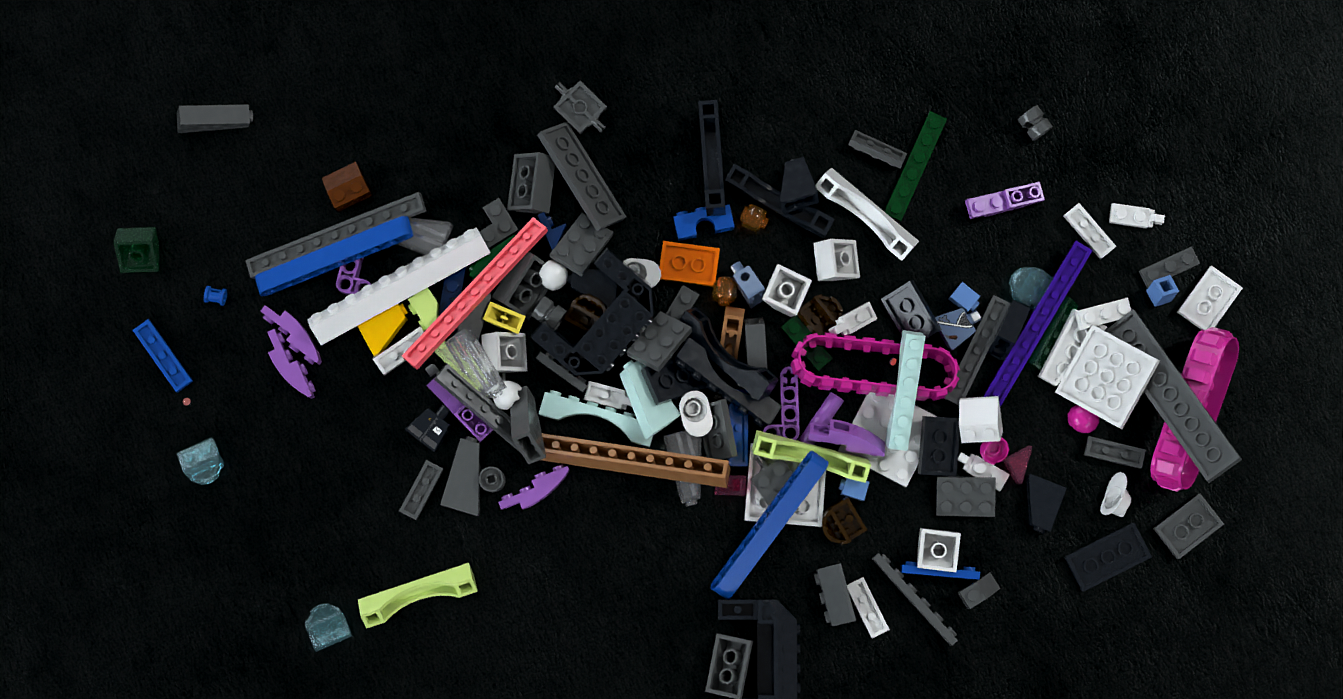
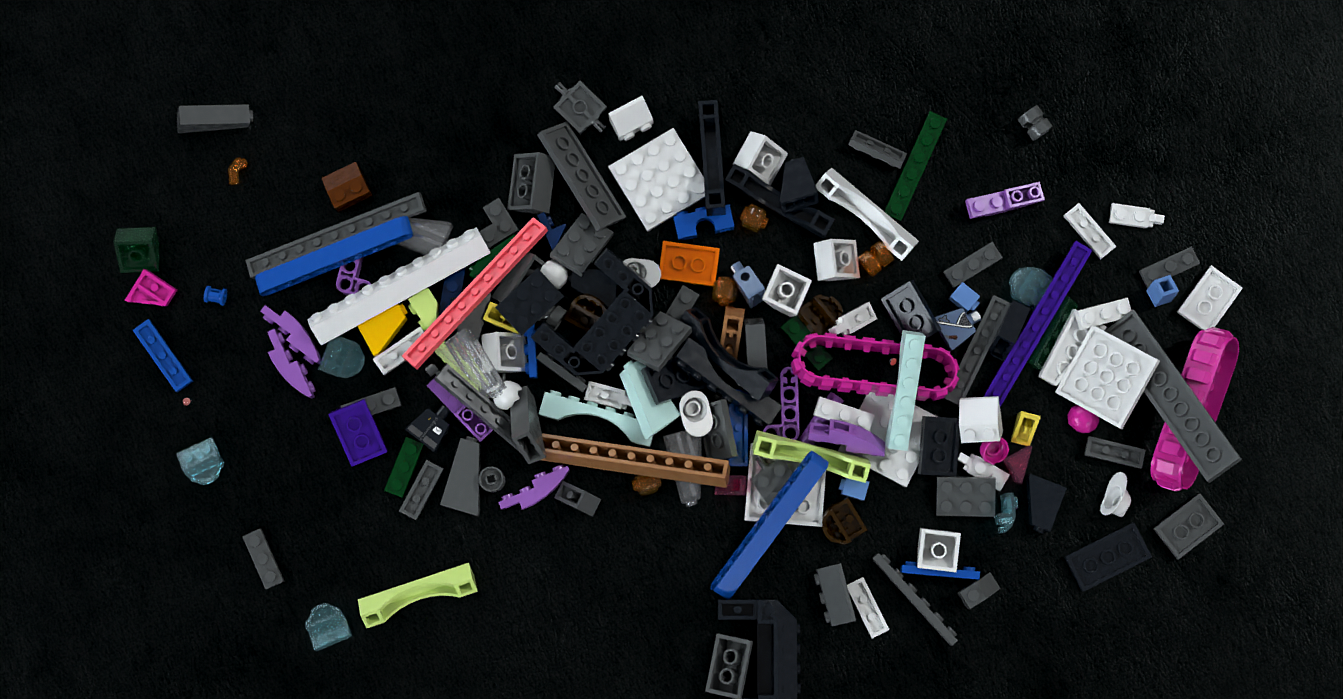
(151, 290): none -> dark pink wing
(234, 168): none -> clear orange arm
(263, 559): none -> dark grey plate
(342, 358): none -> clear light blue slope
(358, 432): none -> dark purple plate
(381, 401): none -> dark grey plate
(404, 467): none -> dark green plate
(529, 302): none -> black plate
(531, 350): none -> blue plate
(577, 498): none -> dark grey slope
(631, 119): none -> white slope
(646, 485): none -> clear orange head
(659, 179): none -> white plate
(761, 157): none -> white slope
(830, 409): none -> white plate
(877, 257): none -> clear orange wheel
(972, 264): none -> dark grey plate
(1008, 514): none -> clear light blue slope
(1024, 428): none -> light yellow slope

